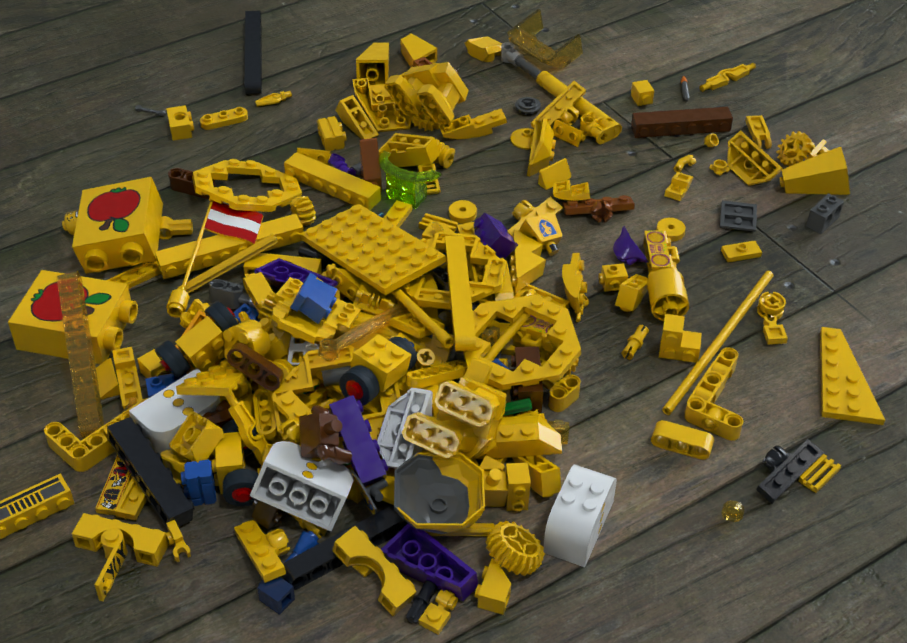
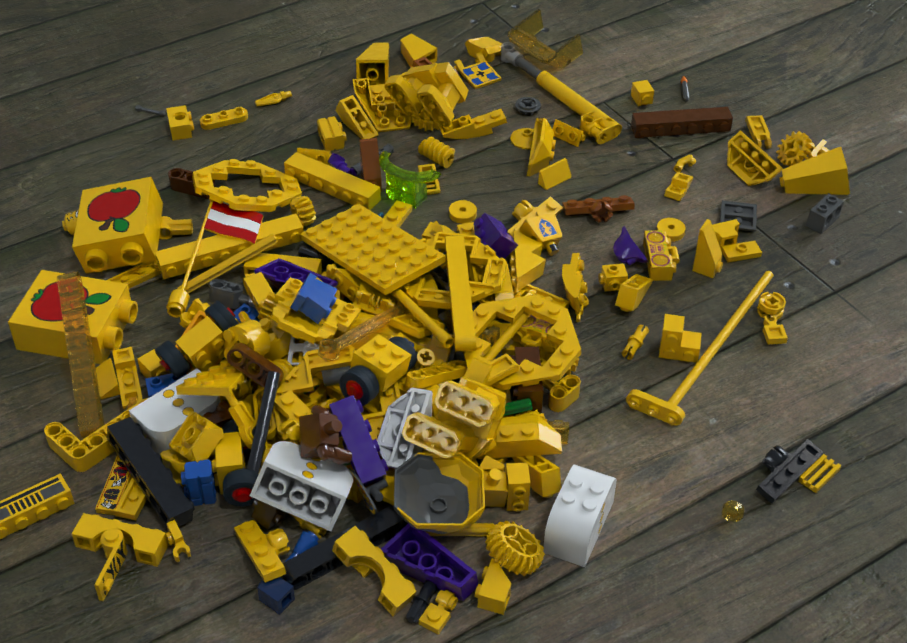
(253, 52): black beam -> none
(263, 421): none -> black axle
(411, 150): yellow wedge -> none
(442, 221): yellow tile -> none
(478, 74): none -> yellow flag
(502, 367): none -> yellow tile
(562, 106): yellow plate -> none
(565, 191): yellow slope -> none
(655, 407): none -> yellow plate
(667, 293): yellow cylinder -> none
(682, 440): yellow beam -> none
(700, 407): yellow beam -> none
(708, 252): none -> yellow slope
(711, 140): yellow hinge -> none
(719, 167): yellow plate -> none
(723, 76): yellow piece -> none
(726, 232): none -> yellow brick
(843, 385): yellow wing -> none

